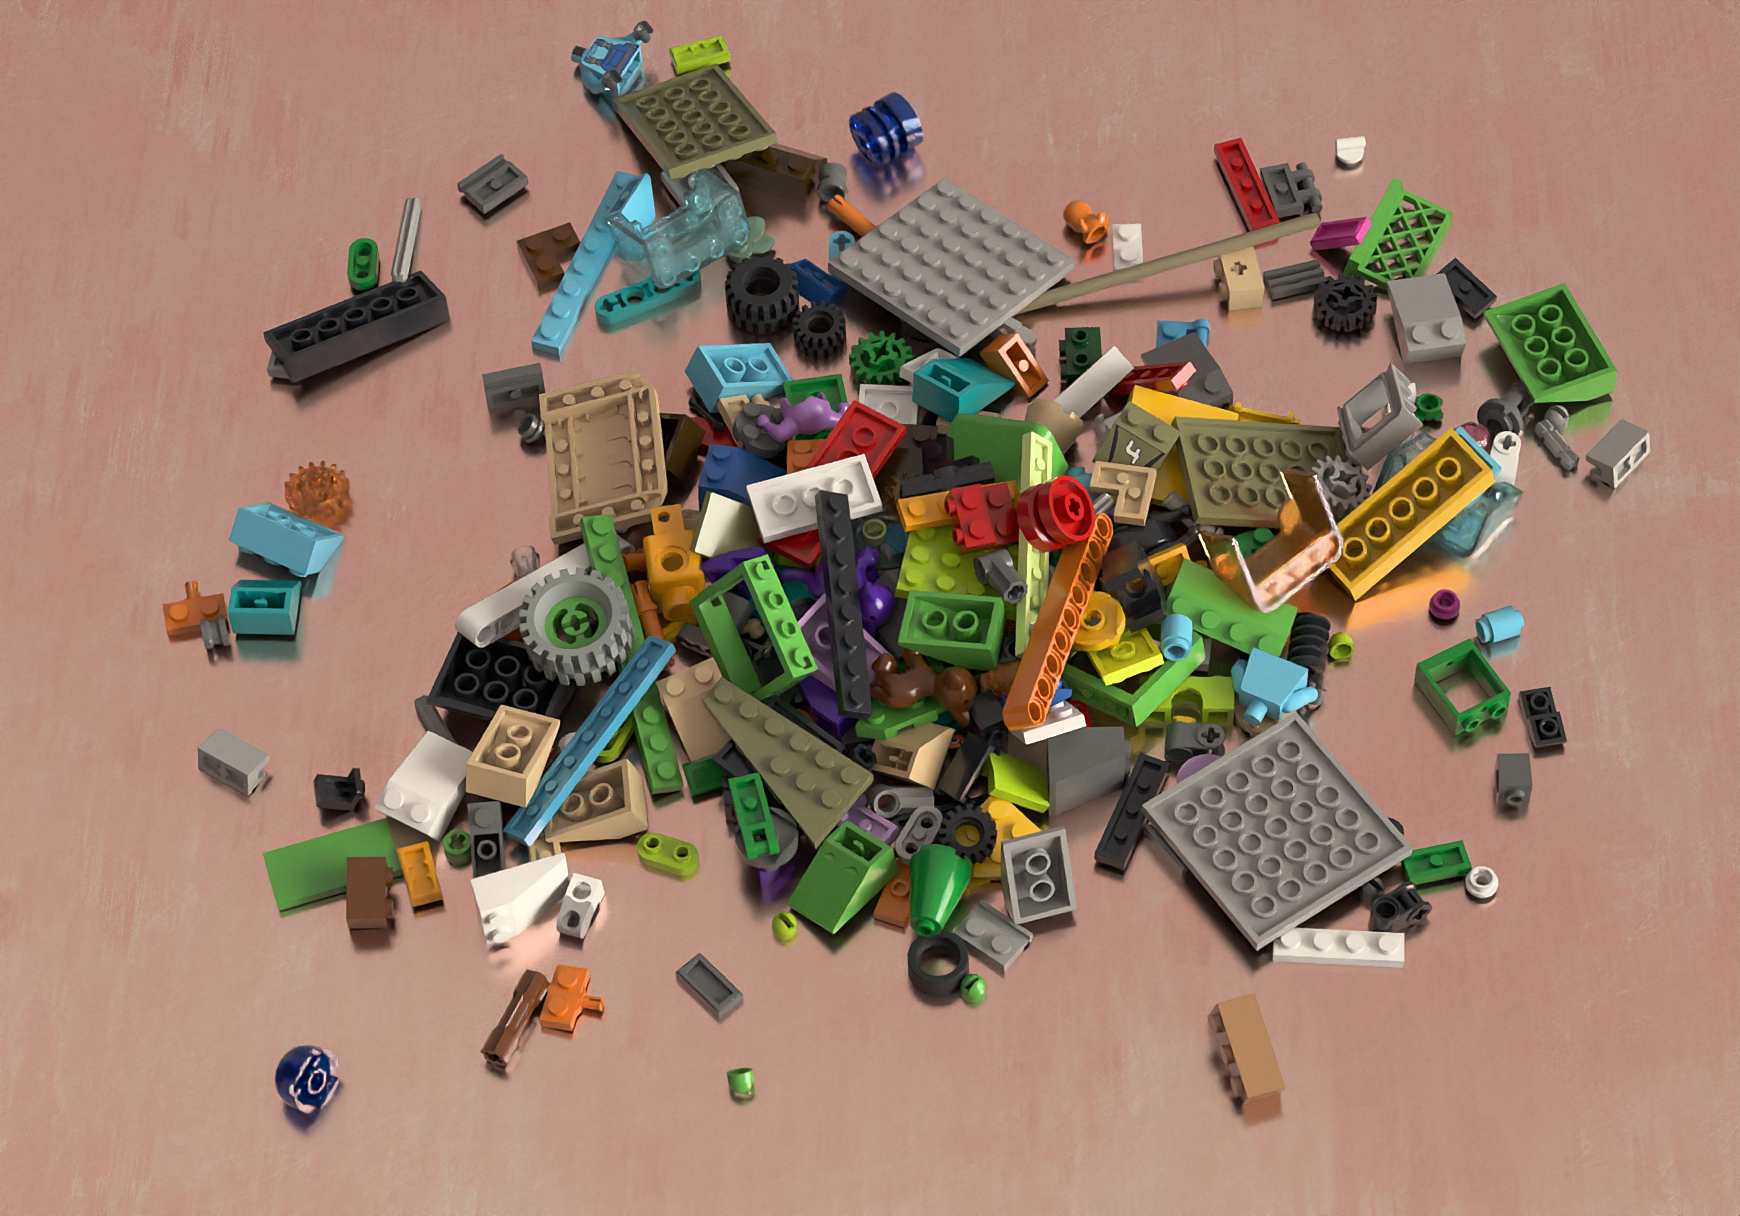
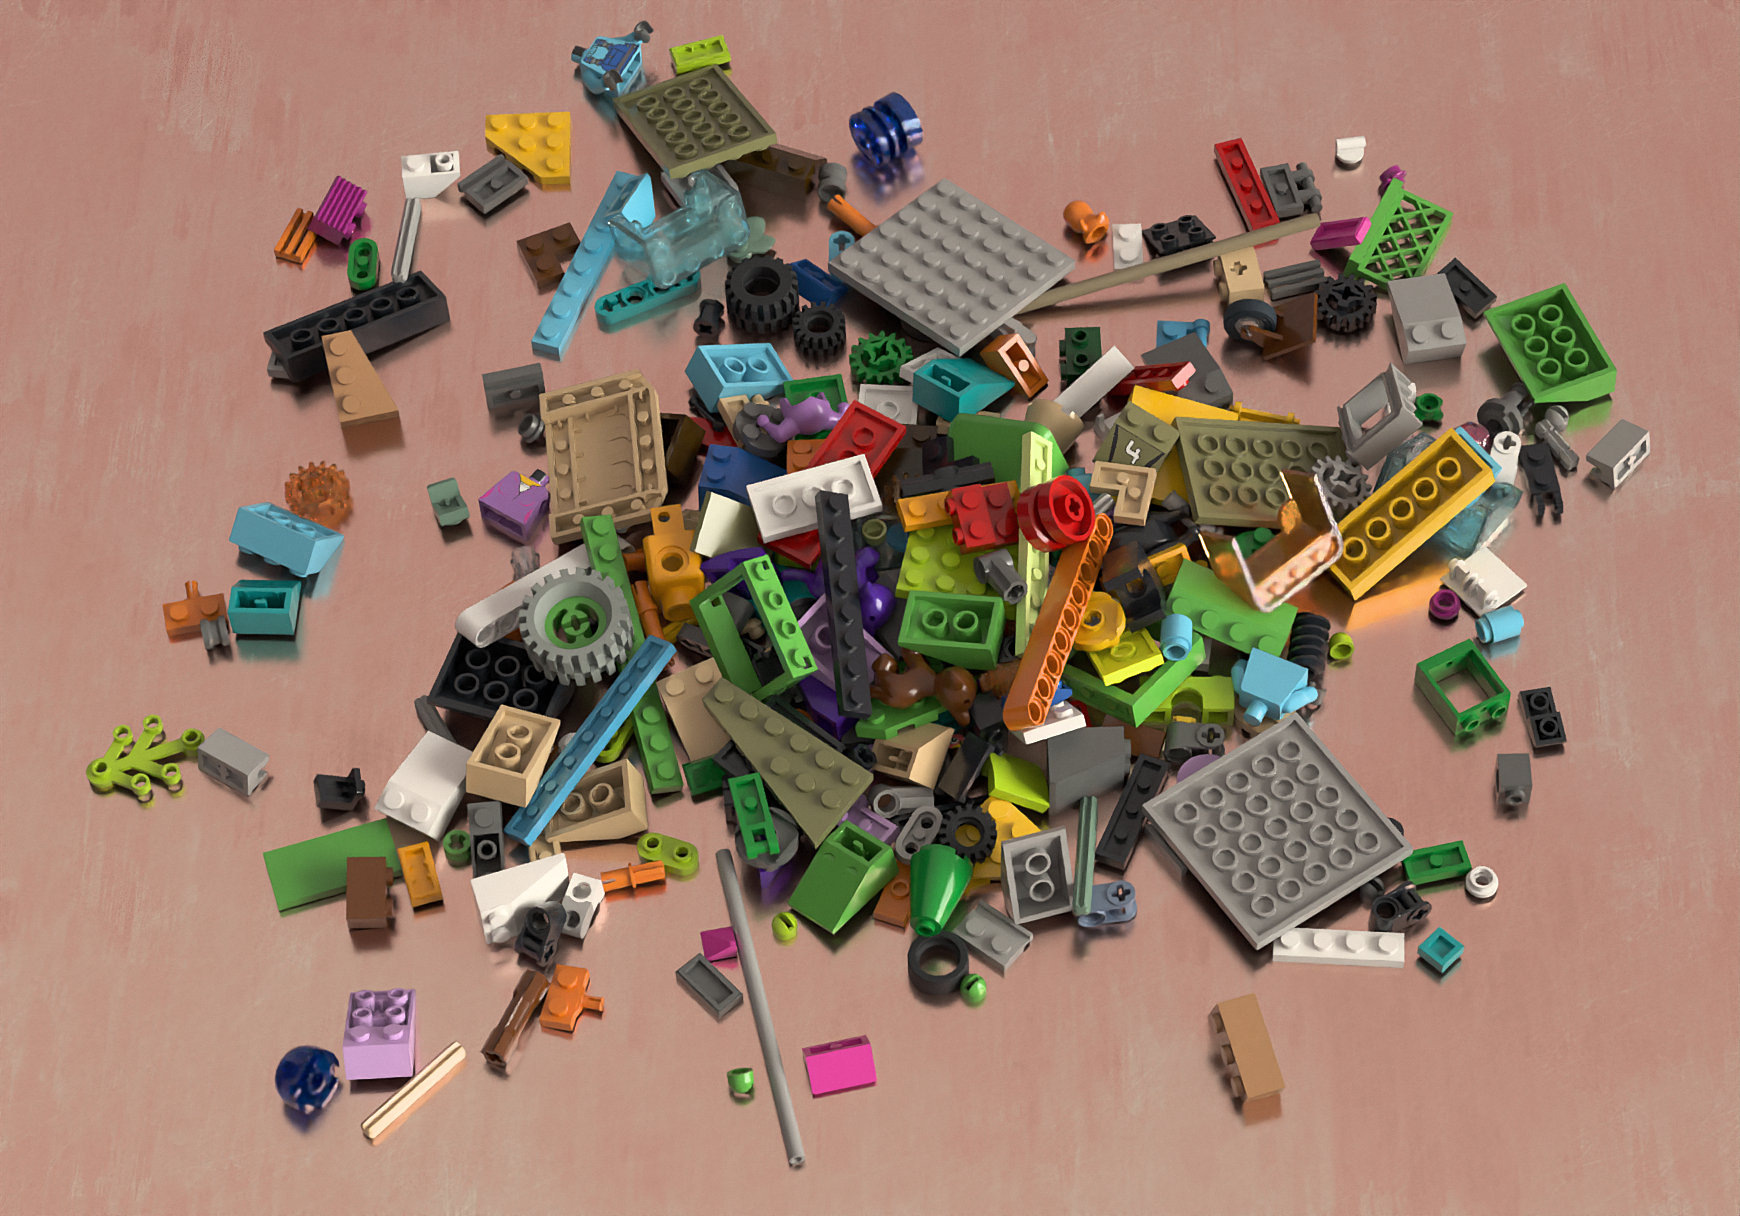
(142, 758): none -> lime plant
(281, 249): none -> orange tile
(337, 211): none -> magenta brick
(355, 384): none -> medium nougat wedge
(380, 1034): none -> lavender slope
(413, 1089): none -> axle
(429, 173): none -> white slope
(447, 502): none -> sand green bracket
(517, 503): none -> medium lavender torso
(534, 143): none -> yellow plate
(537, 936): none -> black piece
(633, 875): none -> orange axle
(707, 322): none -> black bush
(719, 943): none -> dark pink slope
(760, 1007): none -> light grey piece
(840, 1064): none -> dark pink panel
(1085, 856): none -> sand green axle
(1108, 904): none -> sand blue piece
(1143, 738): none -> reddish brown tile
(1178, 235): none -> black hinge
(1273, 328): none -> reddish brown plate
(1387, 176): none -> magenta plate
(1440, 949): none -> teal plate
(1482, 581): none -> white hinge
(1540, 477): none -> black hinge

